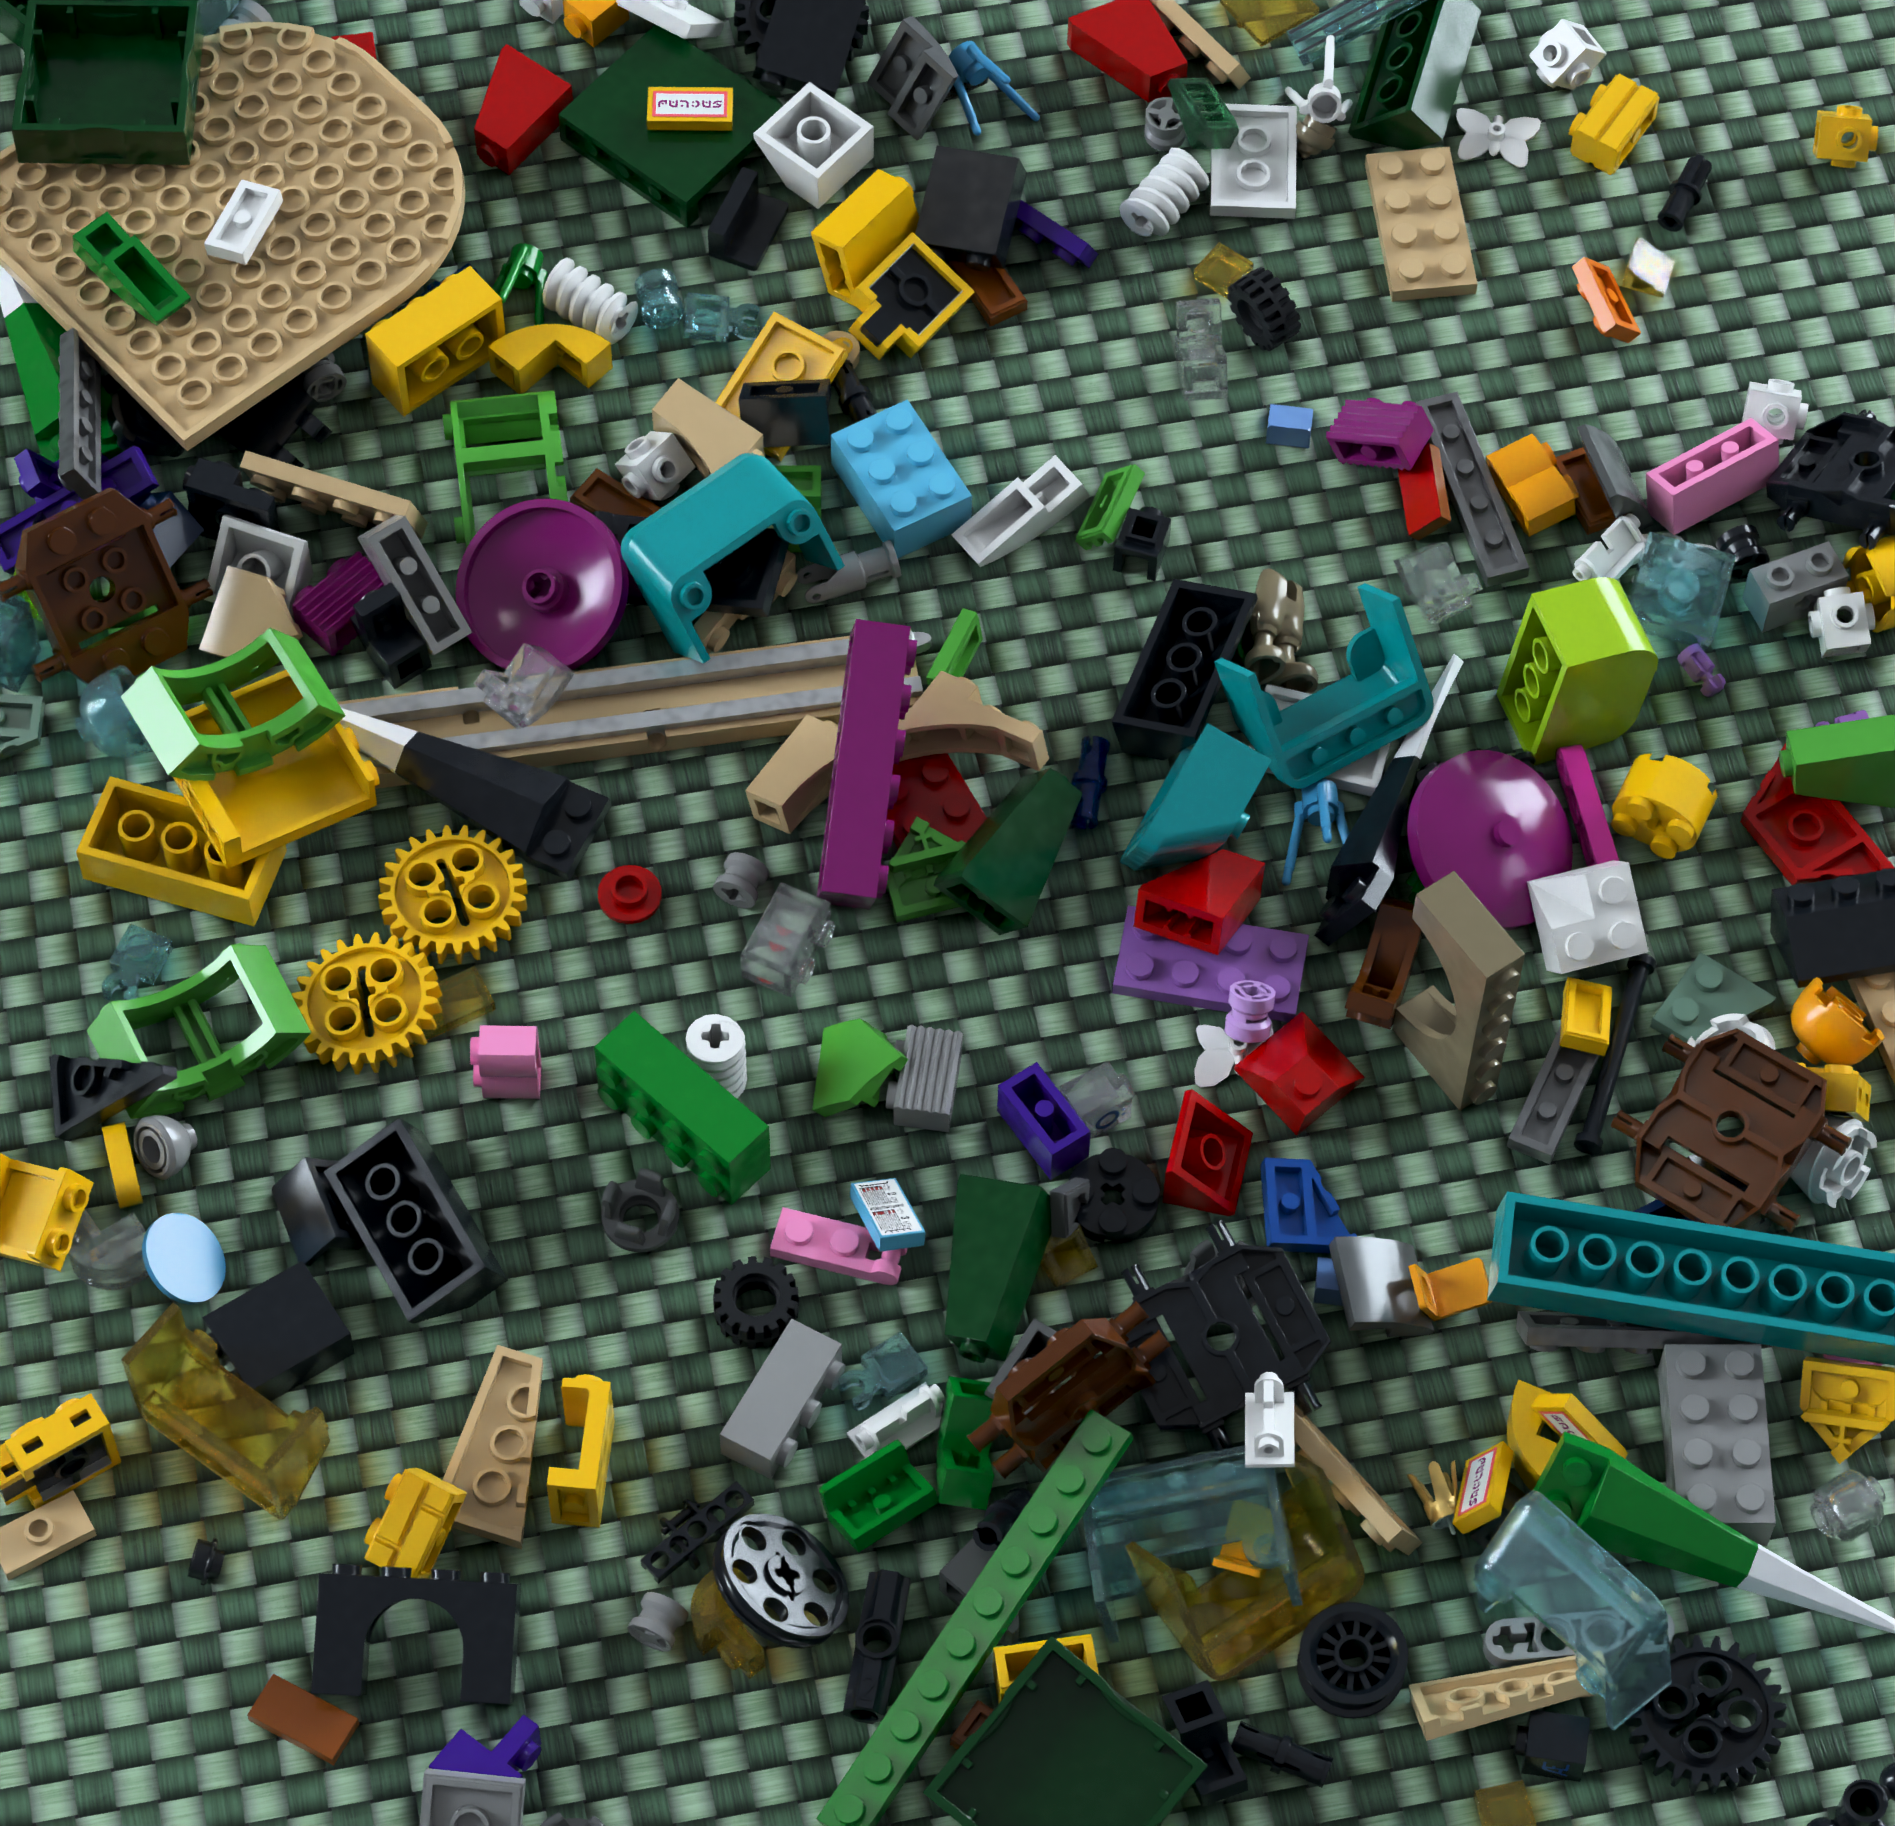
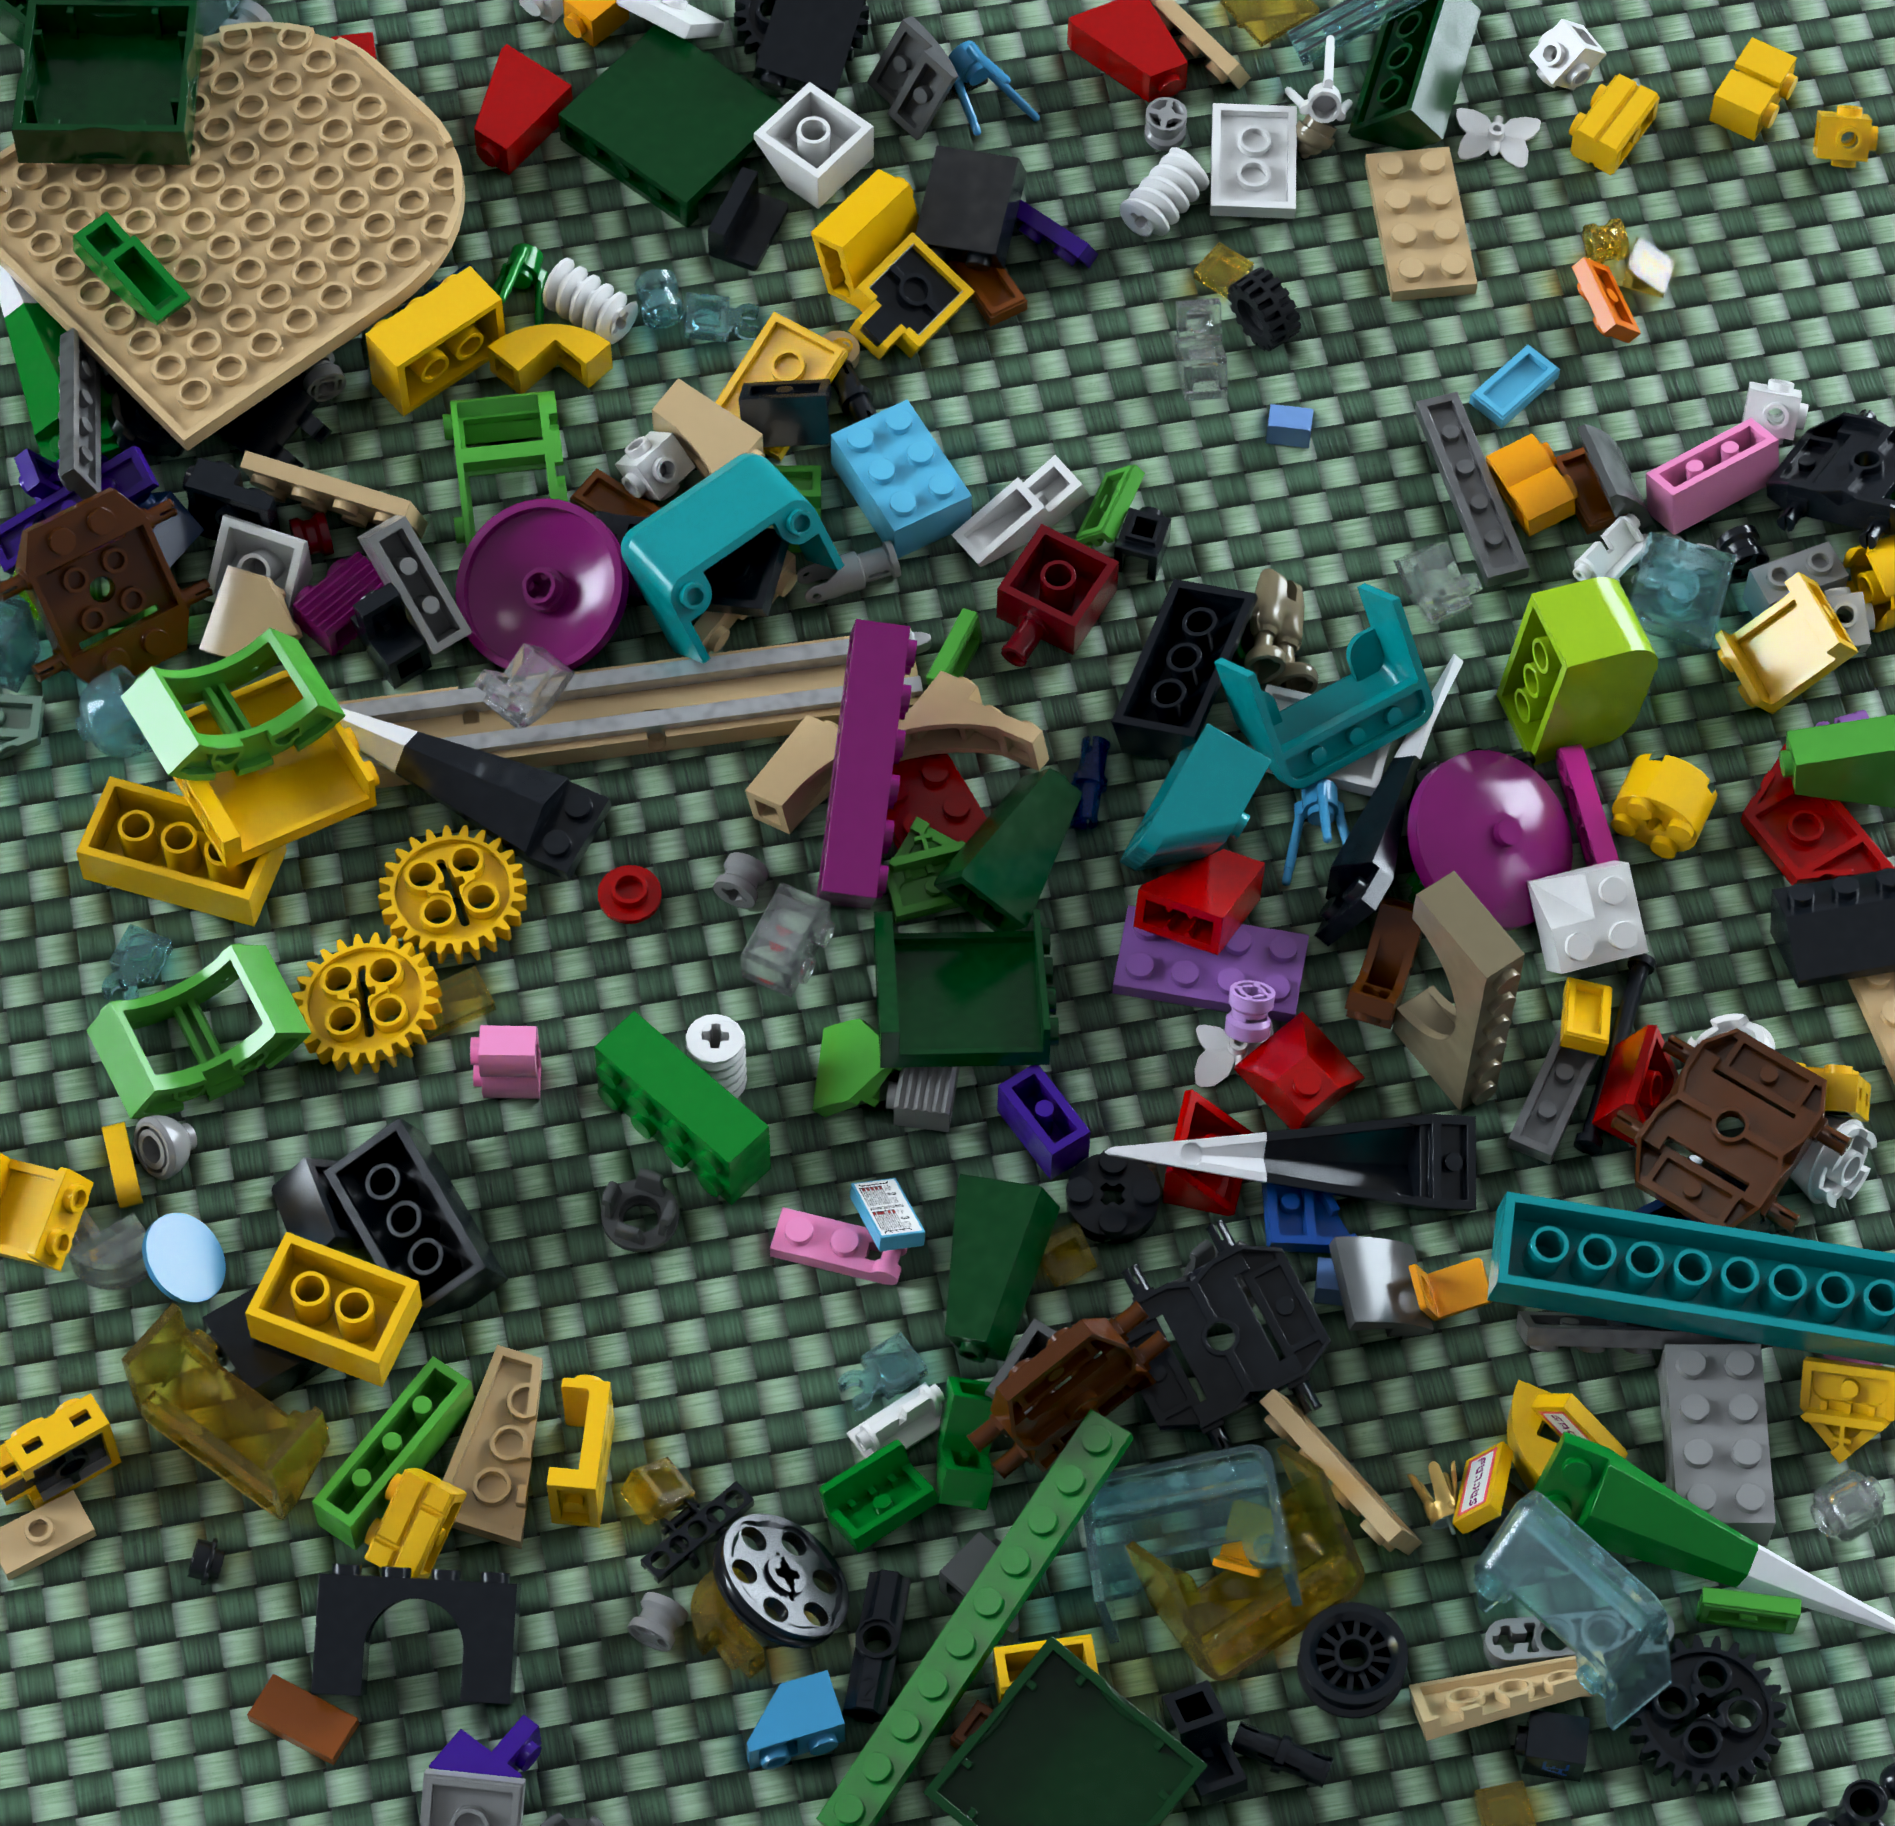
(95, 1090): black wing -> none
(243, 222): white plate -> none
(315, 532): none -> dark red wheel
(334, 1309): none -> yellow brick
(400, 1440): none -> bright green brick
(655, 1490): none -> clear yellow slope
(690, 108): tile -> none
(751, 1277): black tyre -> none
(782, 1399): light grey brick -> none
(797, 1721): none -> dark azure slope
(964, 997): none -> dark green panel
(1000, 1518): black pin -> none
(1054, 594): none -> dark red brick
(1065, 1204): dark grey tile -> none
(1100, 1098): clear brick -> none
(1202, 134): clear green slope -> none
(1269, 1424): white hinge -> none
(1379, 433): magenta brick -> none
(1393, 1161): none -> black plate
(1425, 494): red tile -> none
(1514, 386): none -> medium azure tile
(1606, 241): none -> clear yellow wheel
(1635, 1080): none -> red slope
(1684, 193): black axle -> none
(1700, 668): medium lavender piece -> none
(1706, 993): sand green wing -> none
(1748, 1610): none -> bright green tile
(1751, 95): none -> yellow piece
(1786, 646): none -> yellow panel
(1831, 1027): light orange cylinder -> none

